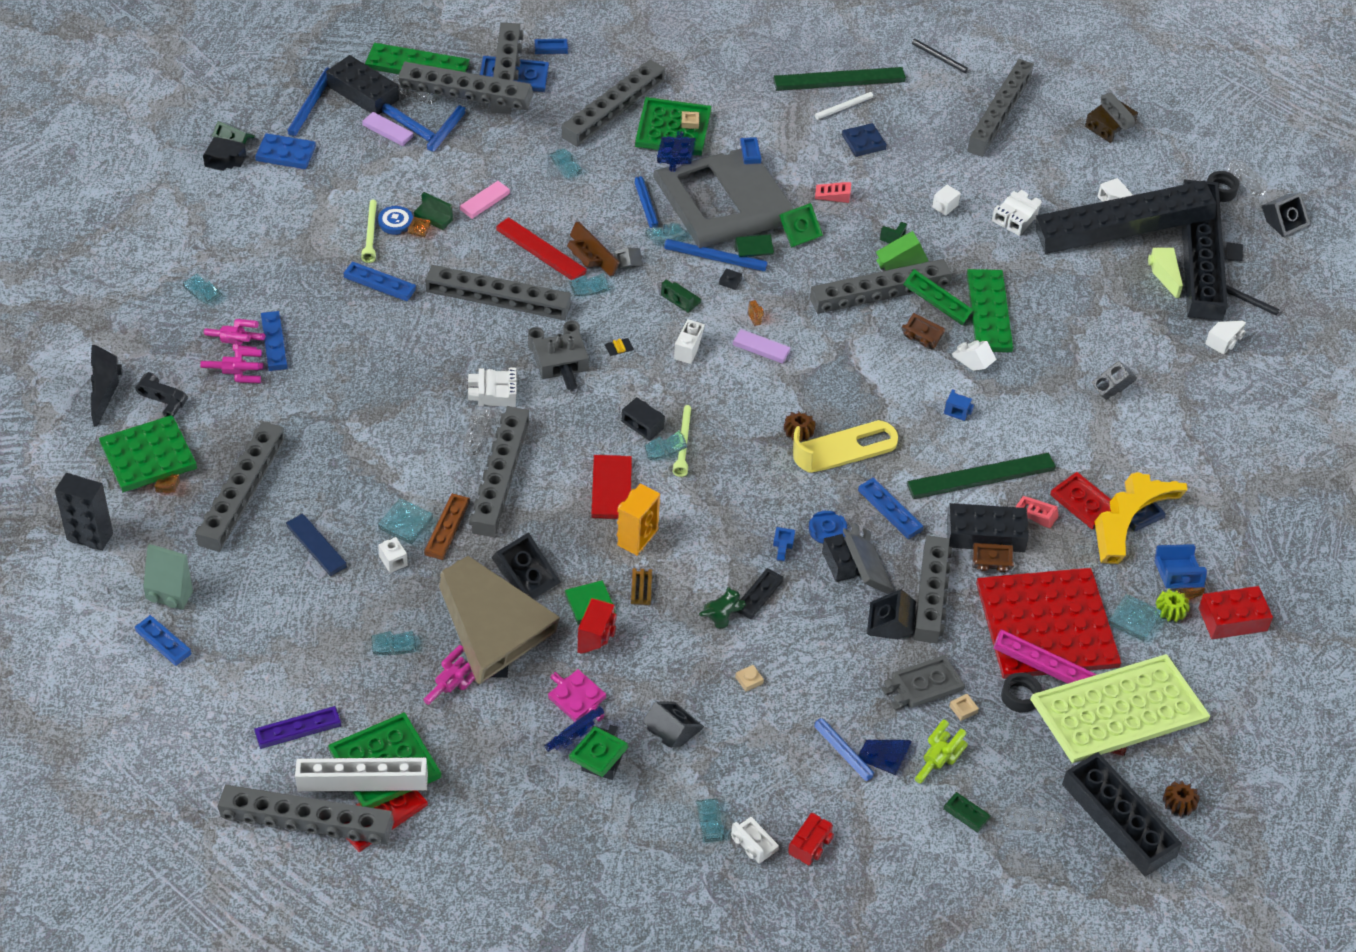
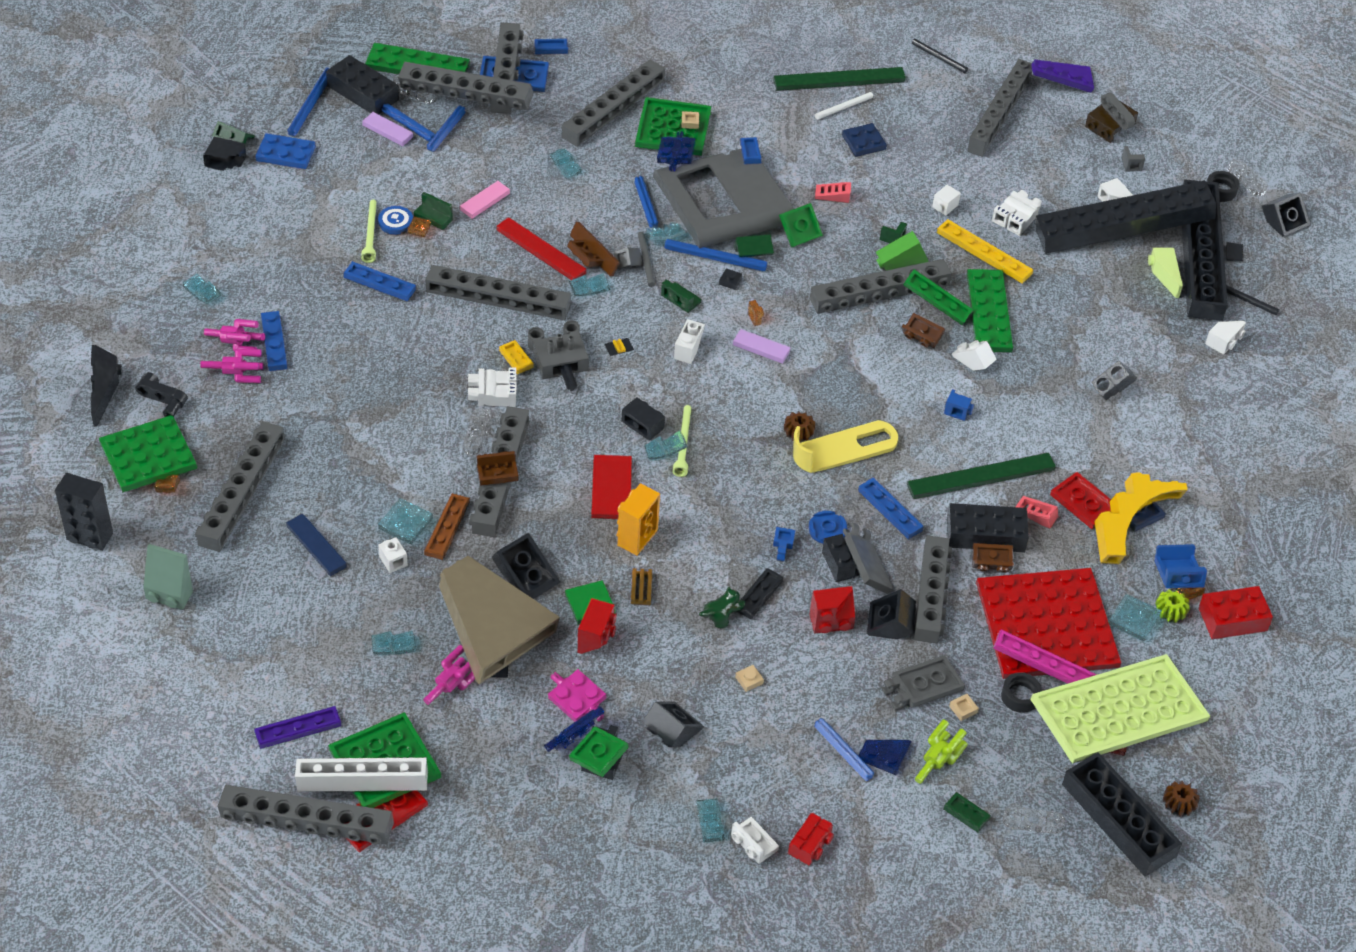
(163, 640): blue plate -> none
(497, 468): none -> reddish brown bracket
(516, 357): none -> yellow plate
(646, 259): none -> dark grey bar
(832, 610): none -> red slope
(985, 251): none -> yellow plate
(1067, 74): none -> dark purple wing
(1132, 162): none -> dark grey panel

